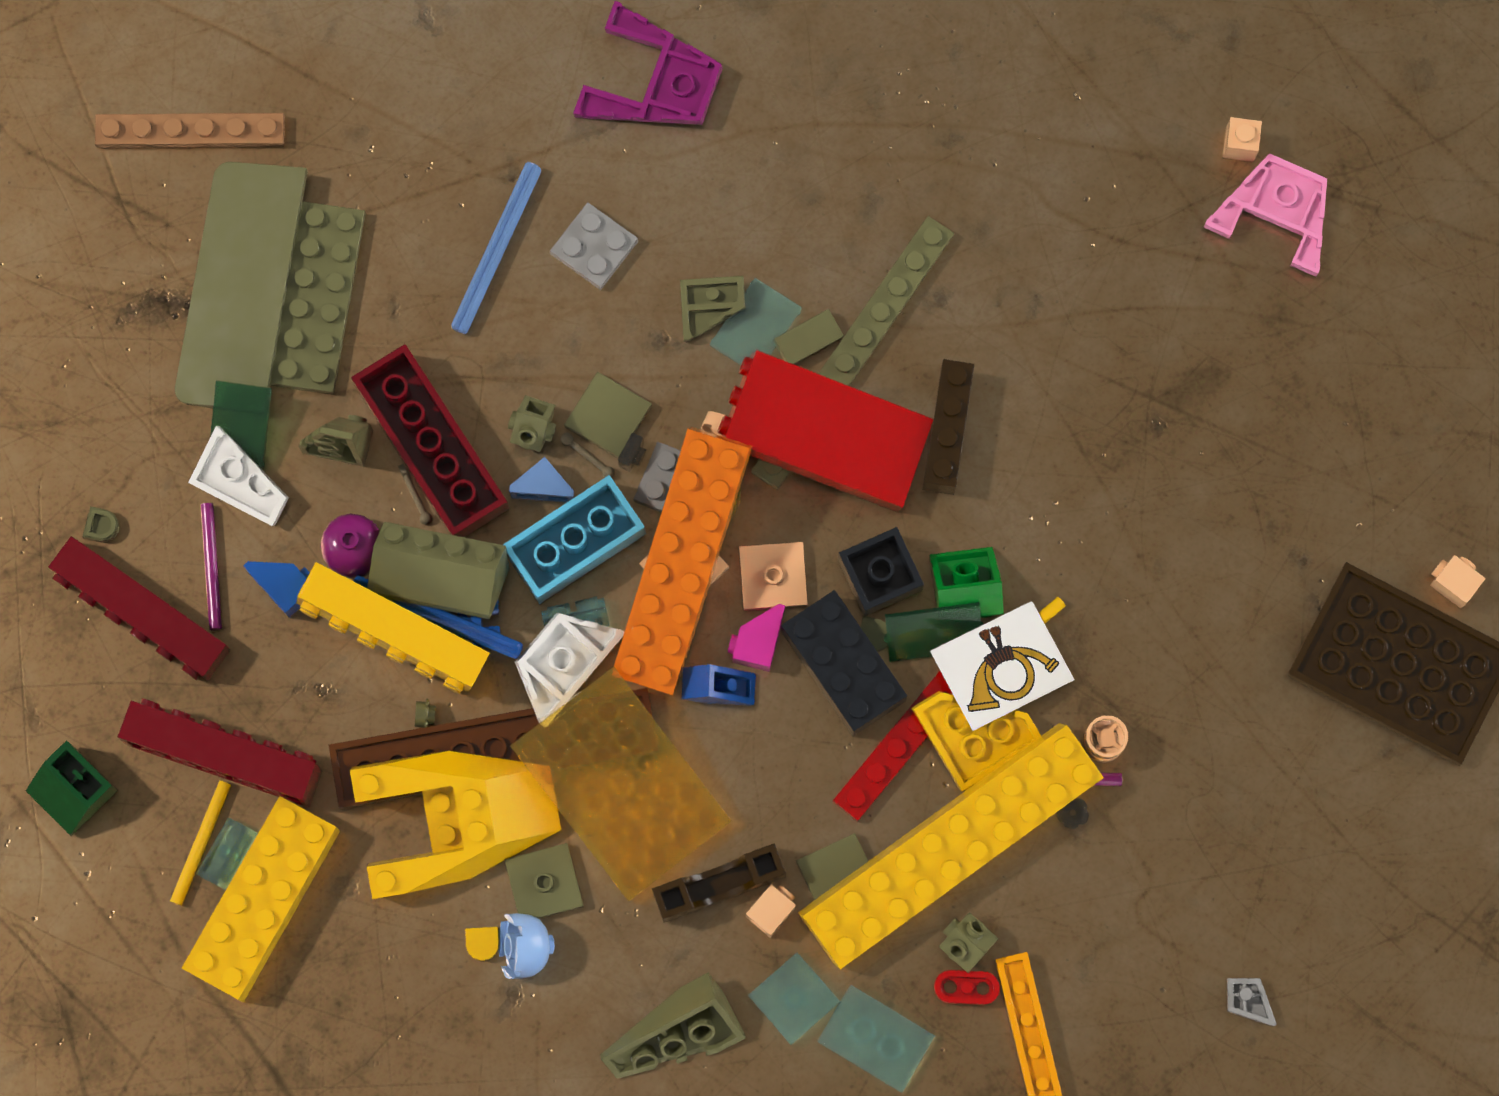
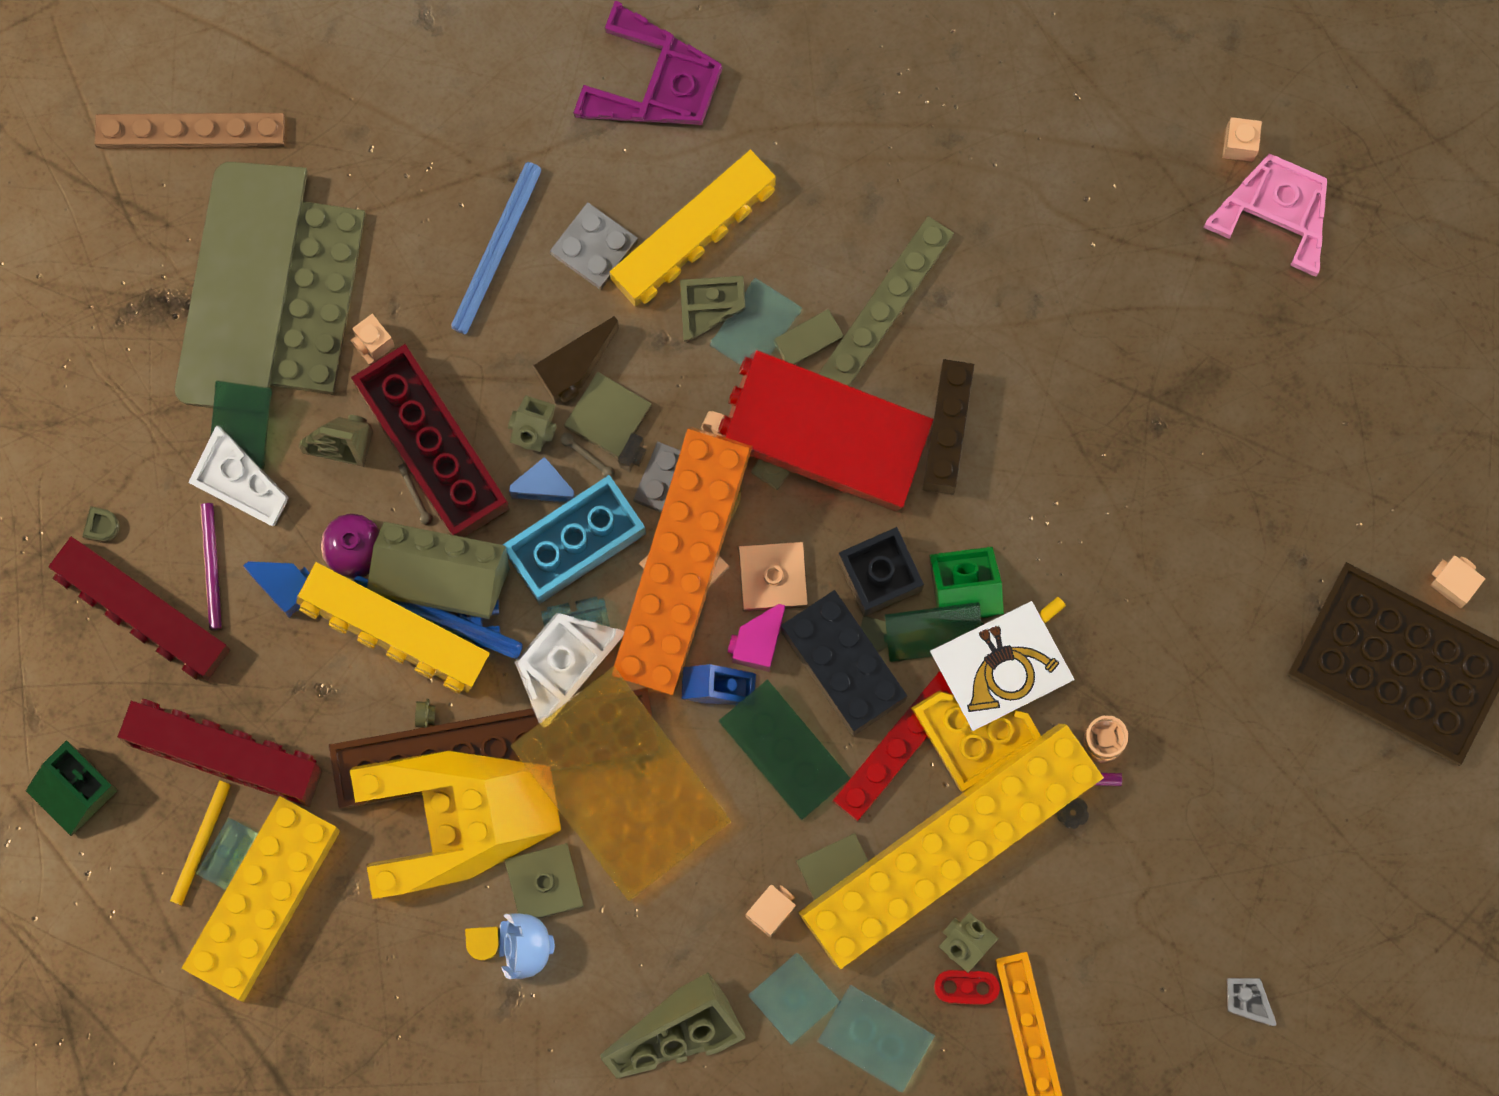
(371, 339): none -> light nougat brick
(571, 365): none -> dark brown slope
(693, 228): none -> yellow brick
(719, 884): dark brown arch -> none
(784, 749): none -> clear green tile

